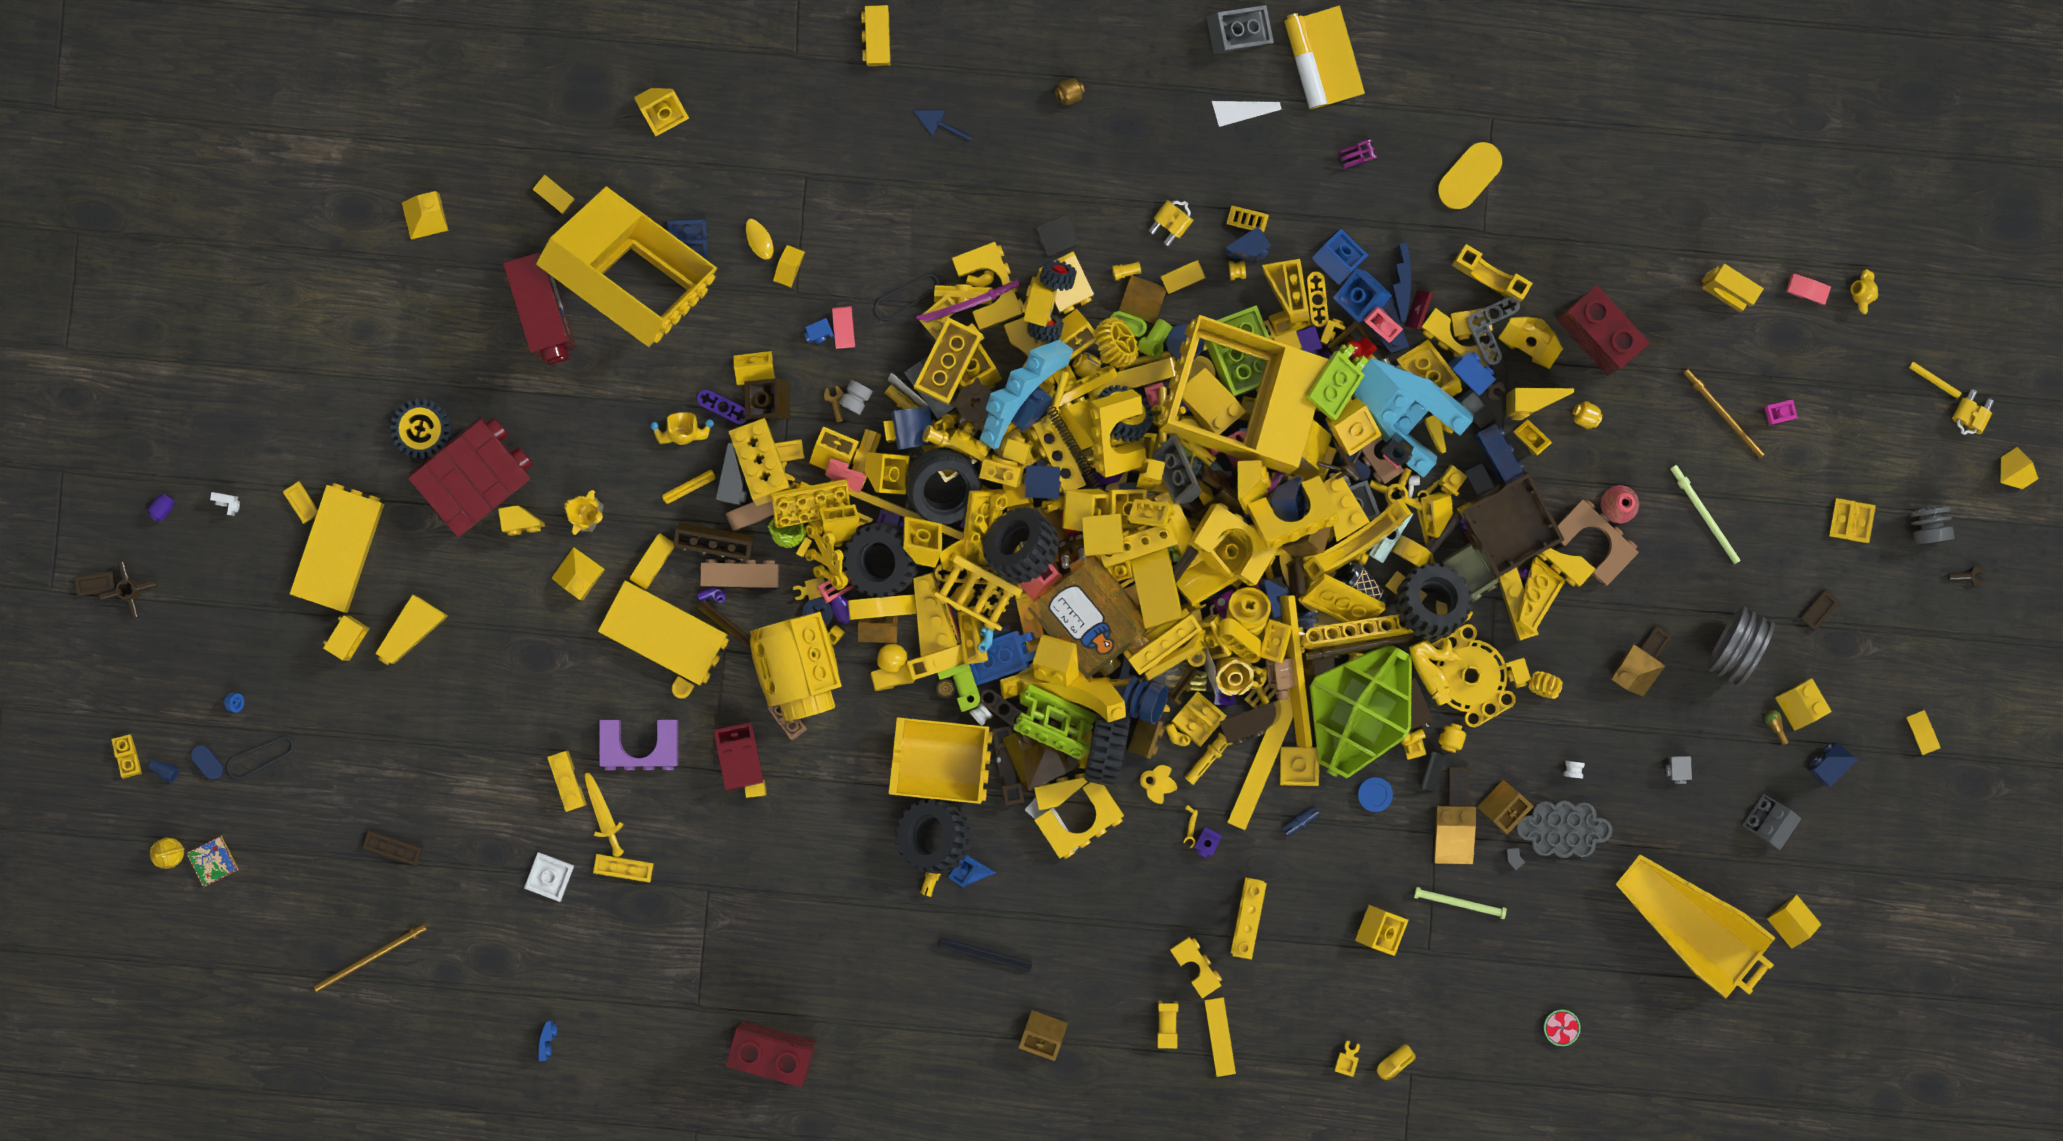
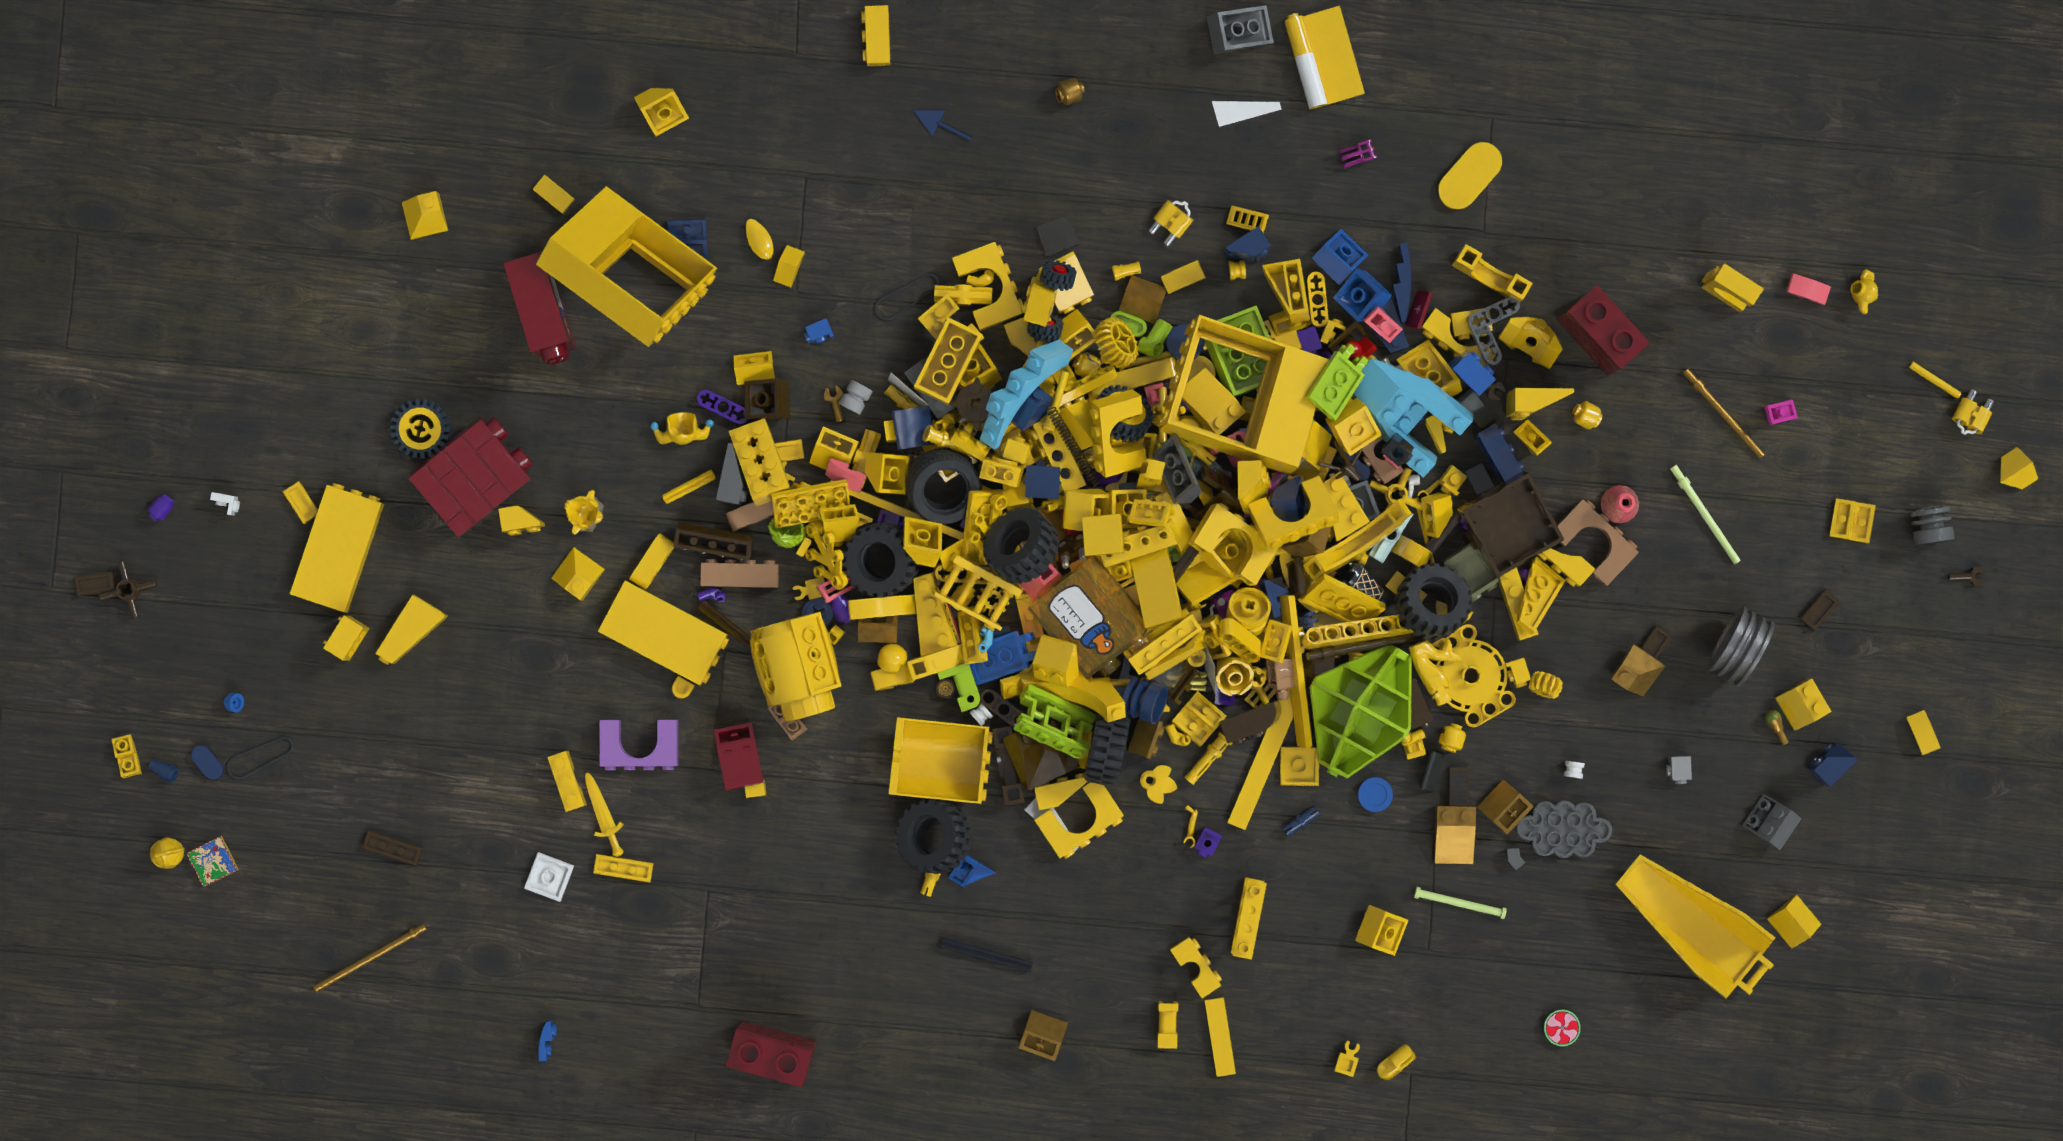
(843, 327): coral slope -> none
(991, 294): magenta sword -> none

